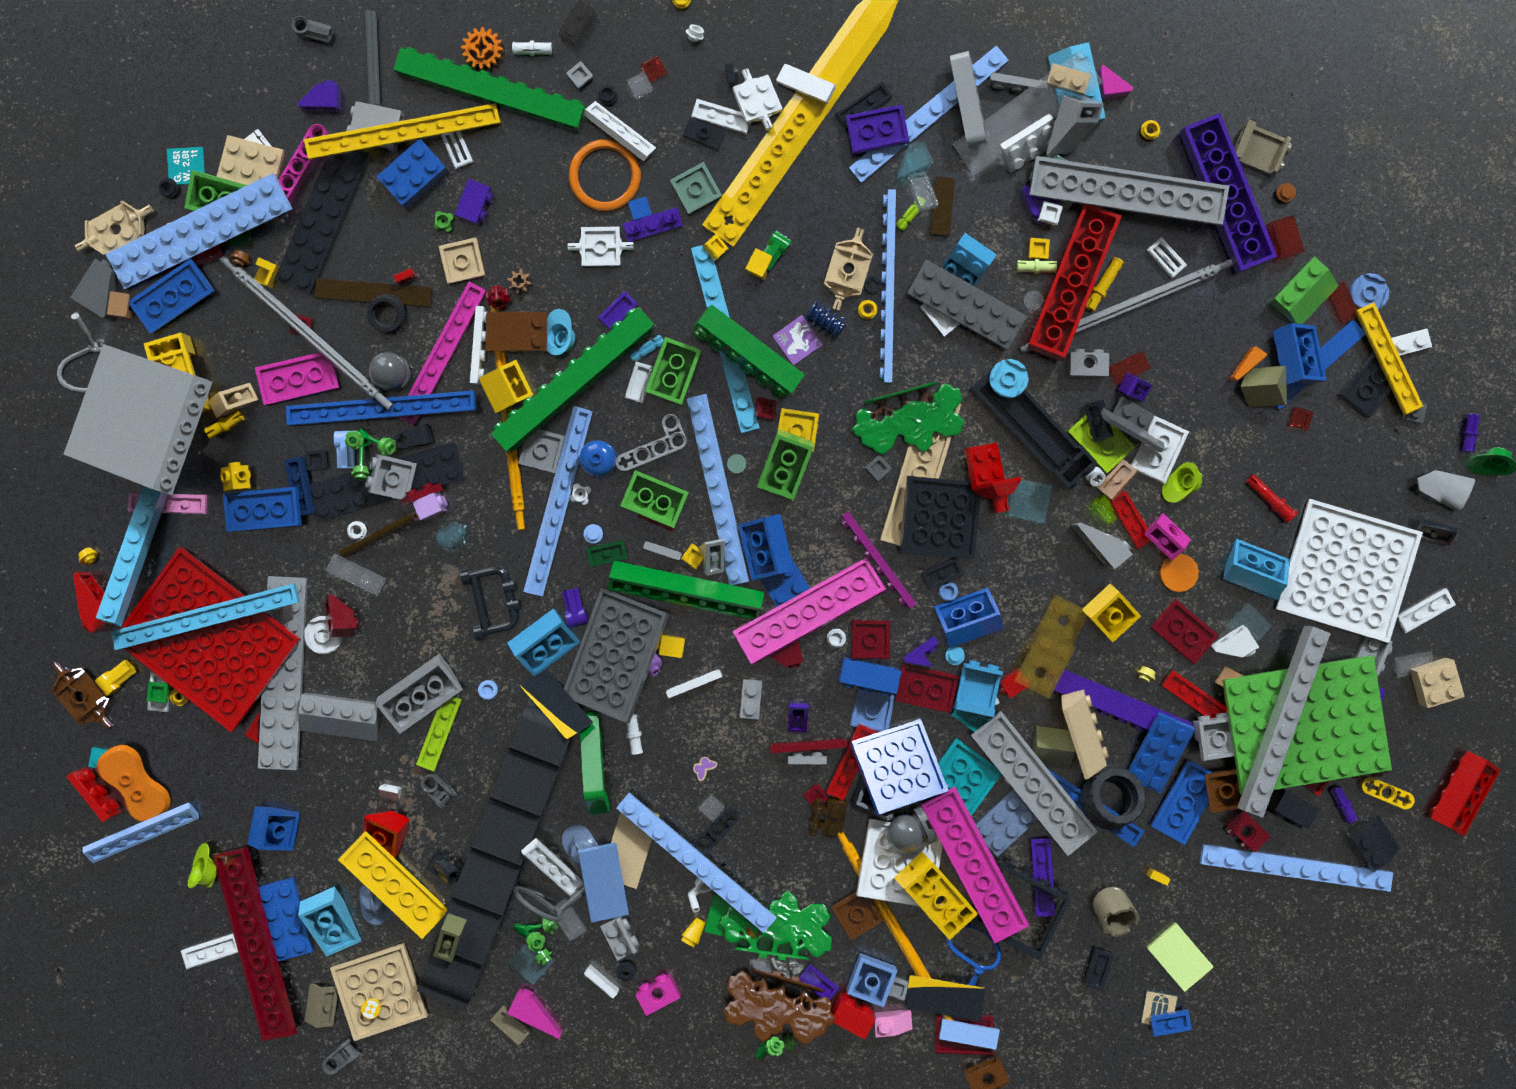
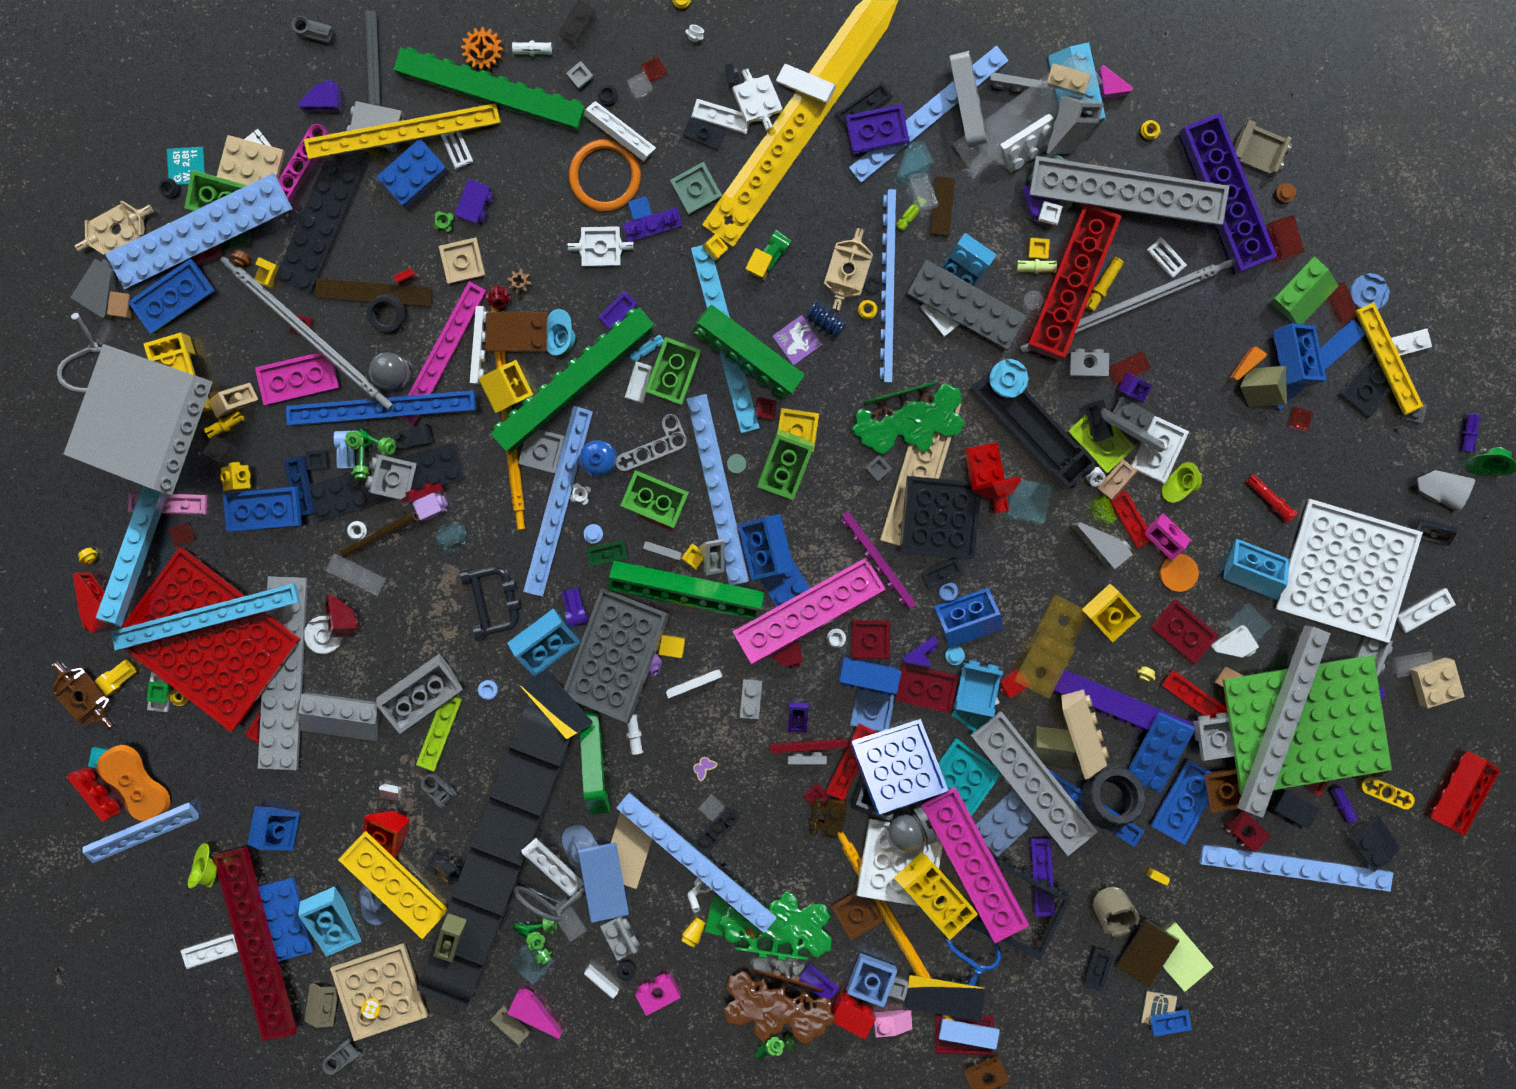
(181, 534): none -> clear red tile
(1147, 953): none -> dark brown tile

